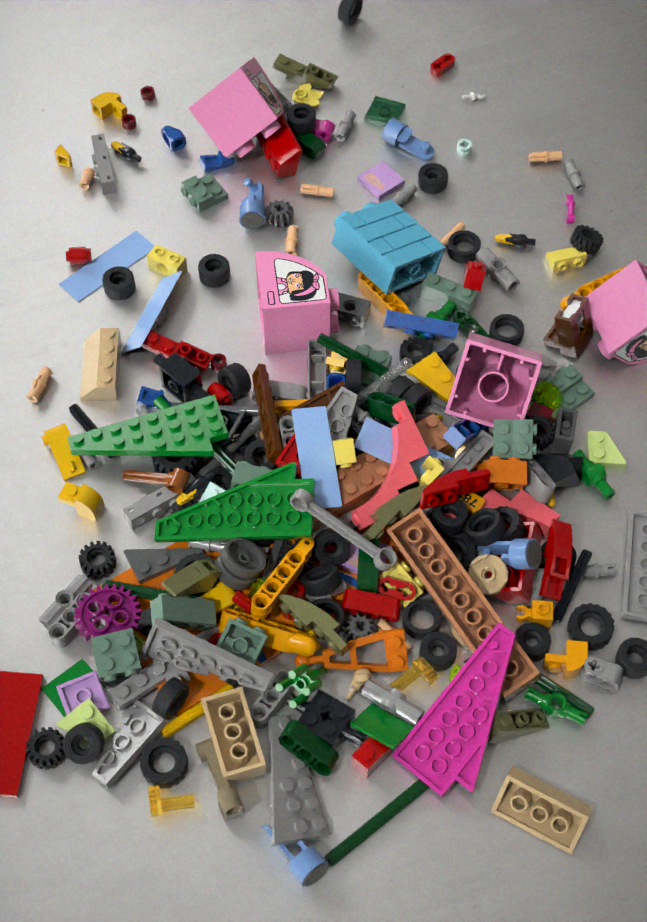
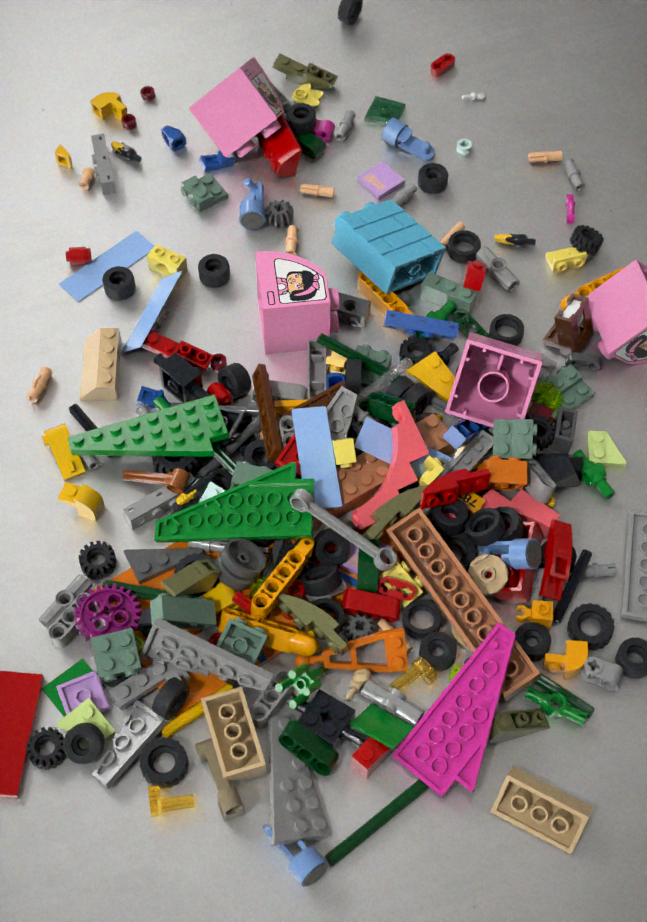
(583, 361): none -> dark grey beam

